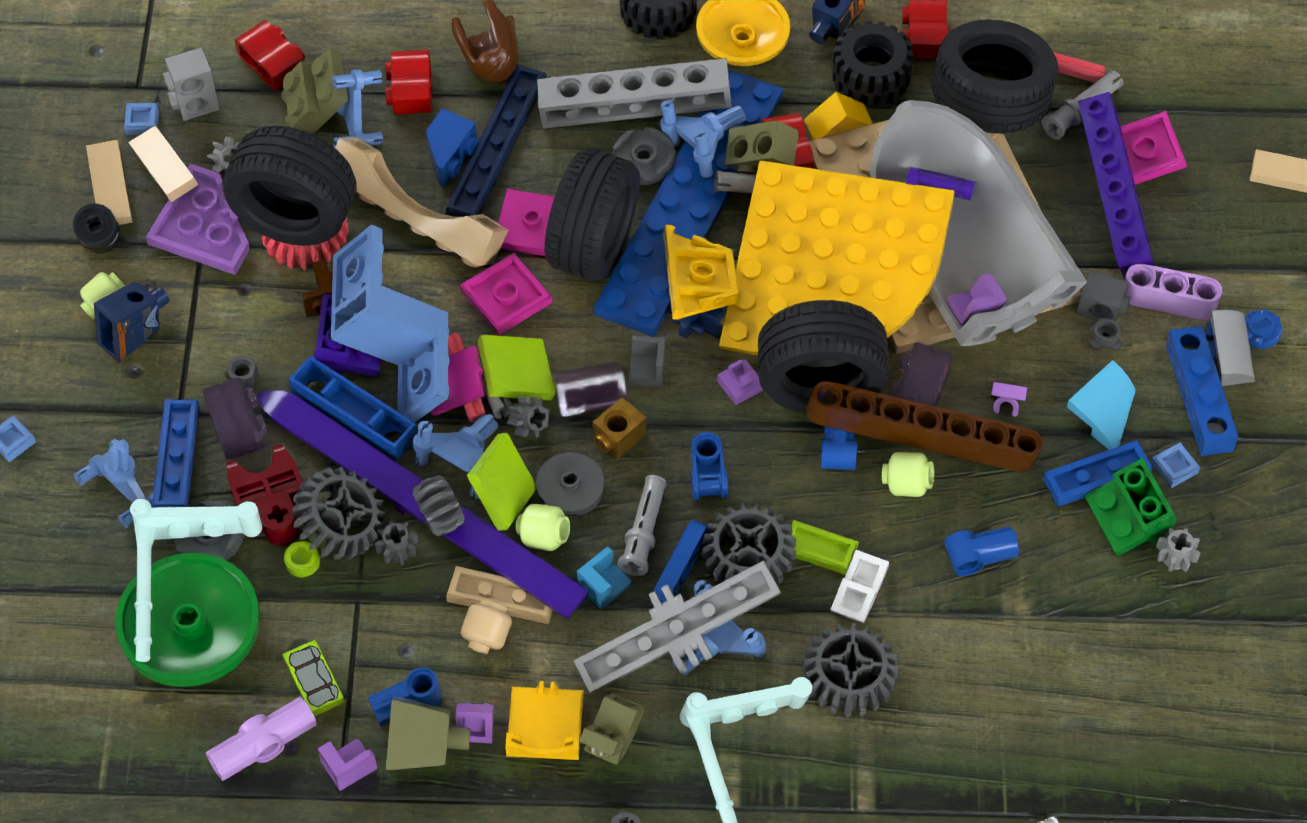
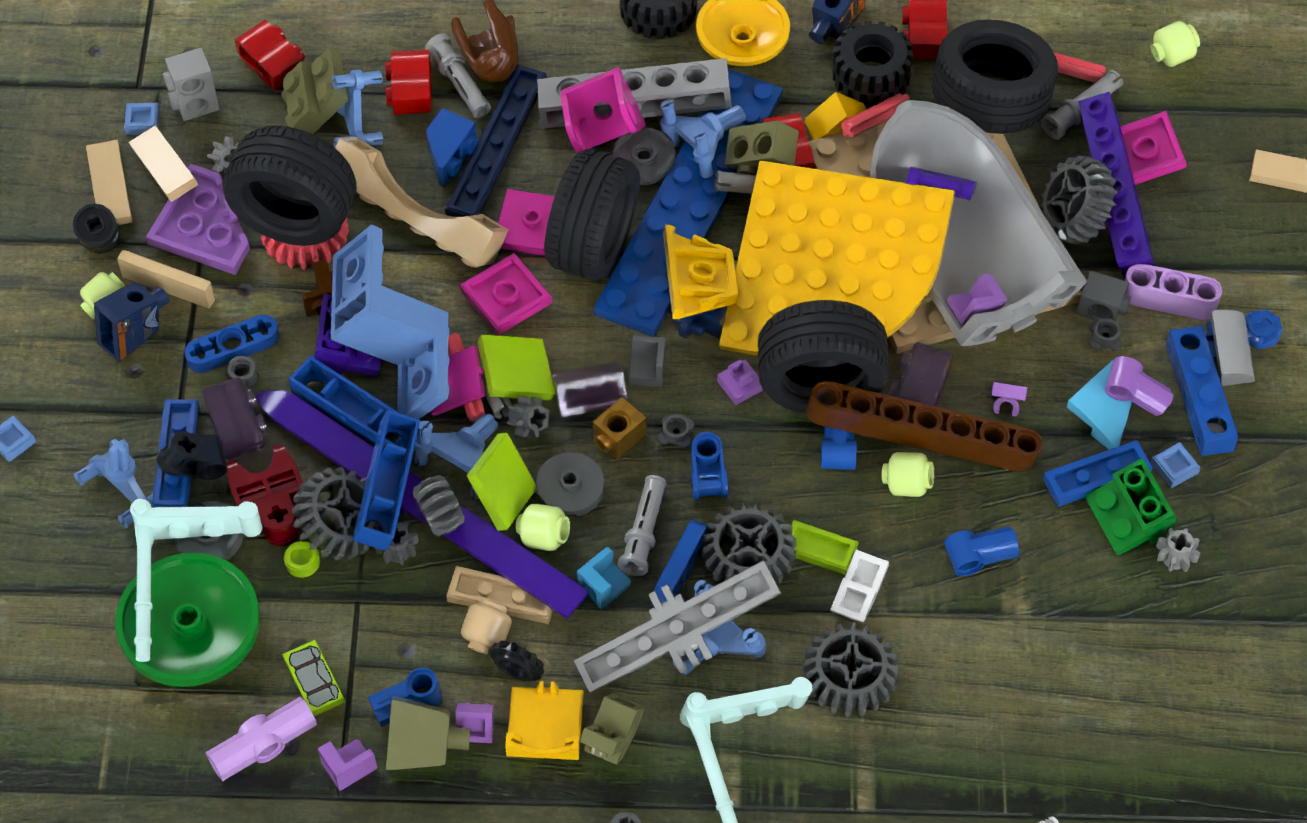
(170, 279): none -> tan tile
(193, 456): none -> black piece
(212, 360): none -> blue beam
(386, 481): none -> blue piece
(452, 66): none -> light grey pin
(517, 661): none -> black gear
(589, 128): none -> dark pink hose
(676, 422): none -> dark grey plate
(873, 116): none -> coral axle
(1078, 199): none -> dark grey gear
(1129, 383): none -> medium lavender piece
(1175, 43): none -> yellowish green head

